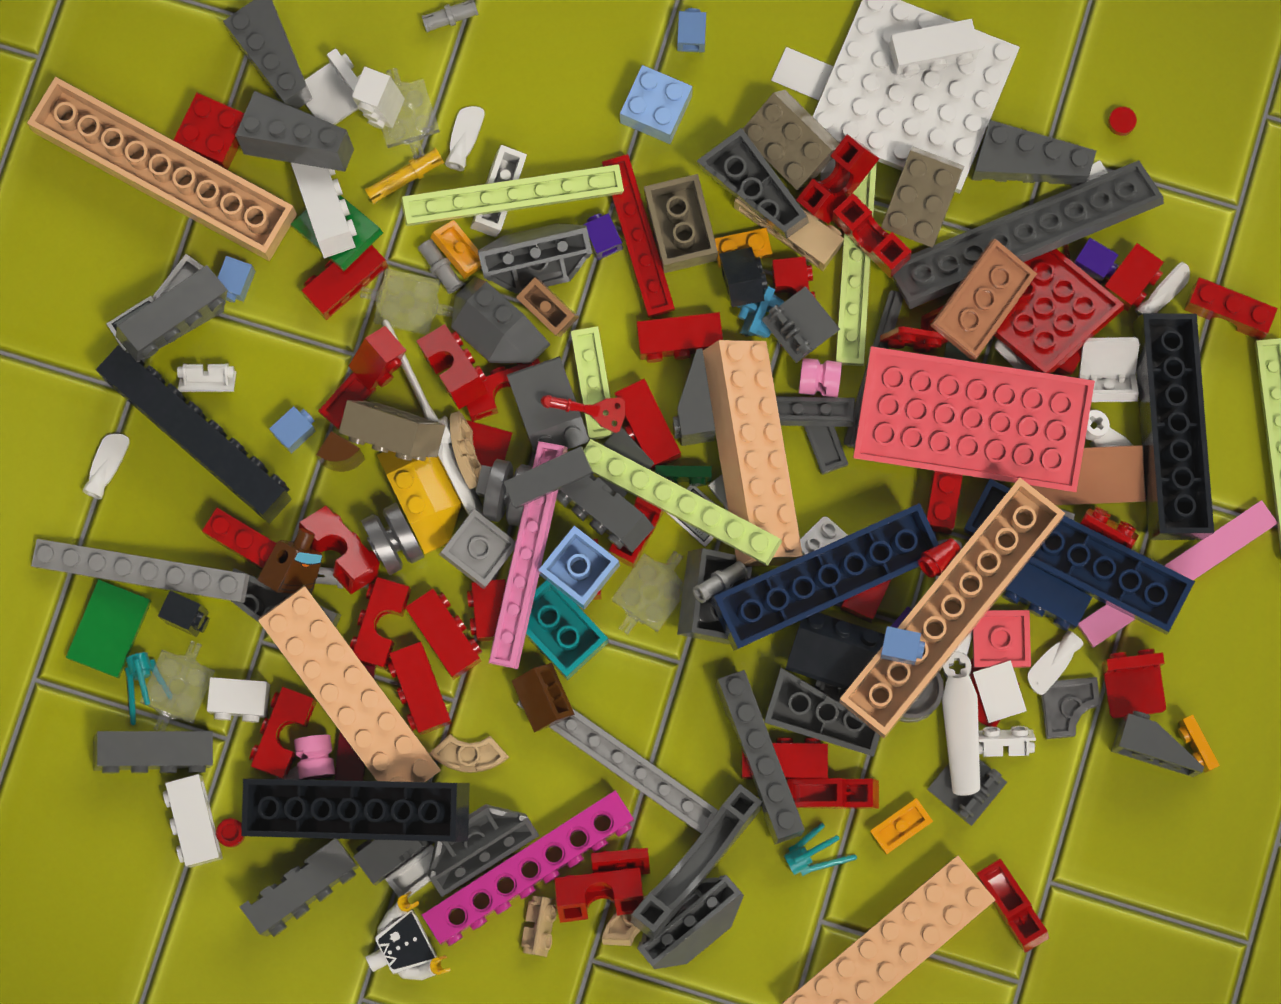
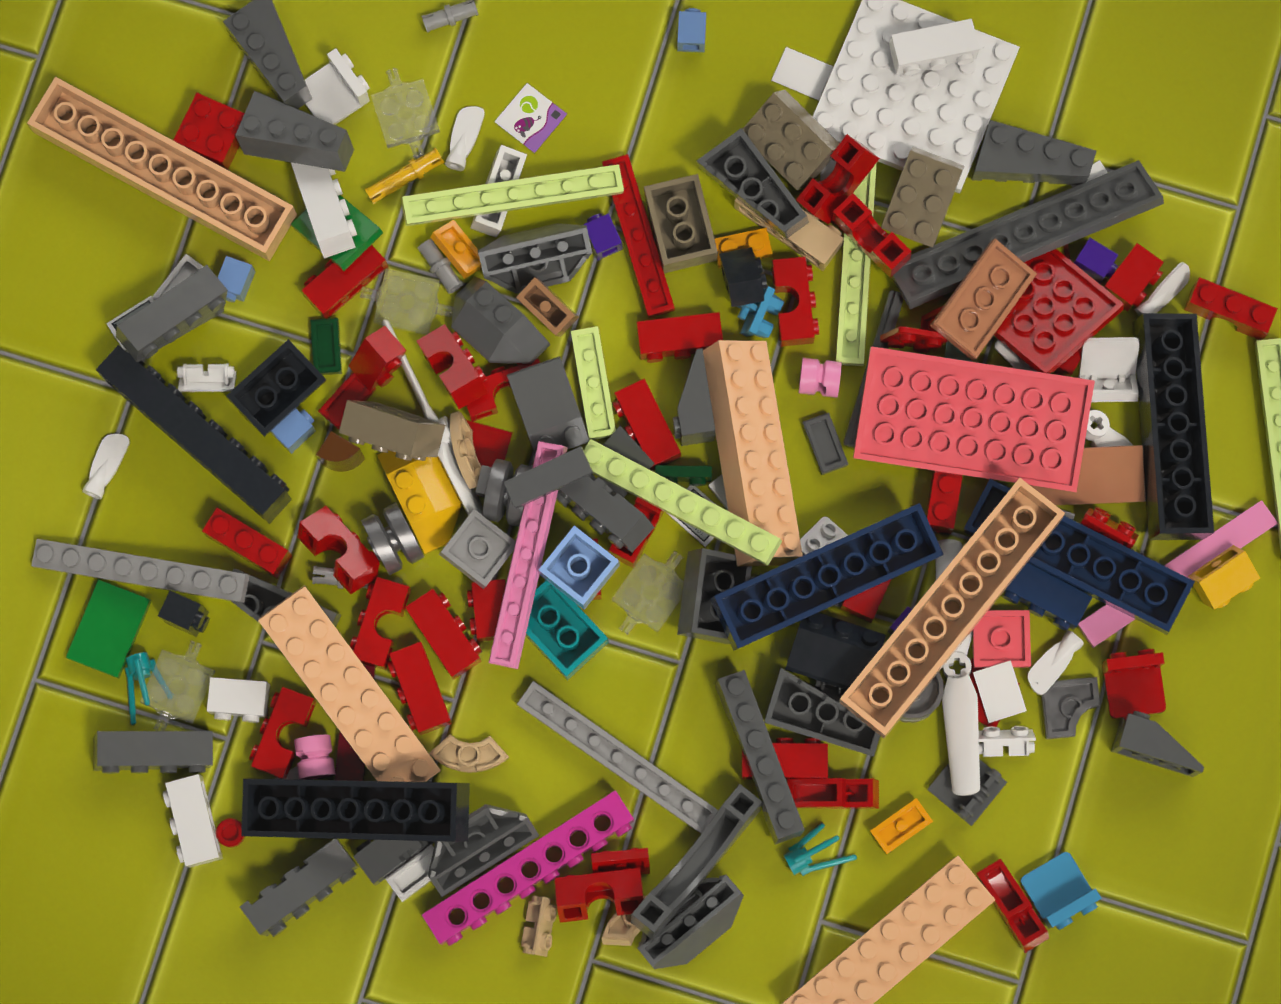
(276, 388): none -> black slope
(292, 564): reddish brown torso -> none
(326, 346): none -> dark green tile
(378, 98): white brick -> none
(405, 944): torso -> none
(530, 117): none -> sticker
(542, 697): reddish brown brick -> none
(595, 410): red piece -> none
(656, 104): light blue brick -> none
(720, 581): light grey pin -> none
(800, 324): dark grey hinge -> none
(816, 411): dark grey tile -> none
(902, 646): medium blue brick -> none
(936, 559): red cone -> none
(1059, 891): none -> dark azure bracket
(1122, 121): red tile -> none
(1192, 734): light orange plate -> none
(1224, 577): none -> yellow brick

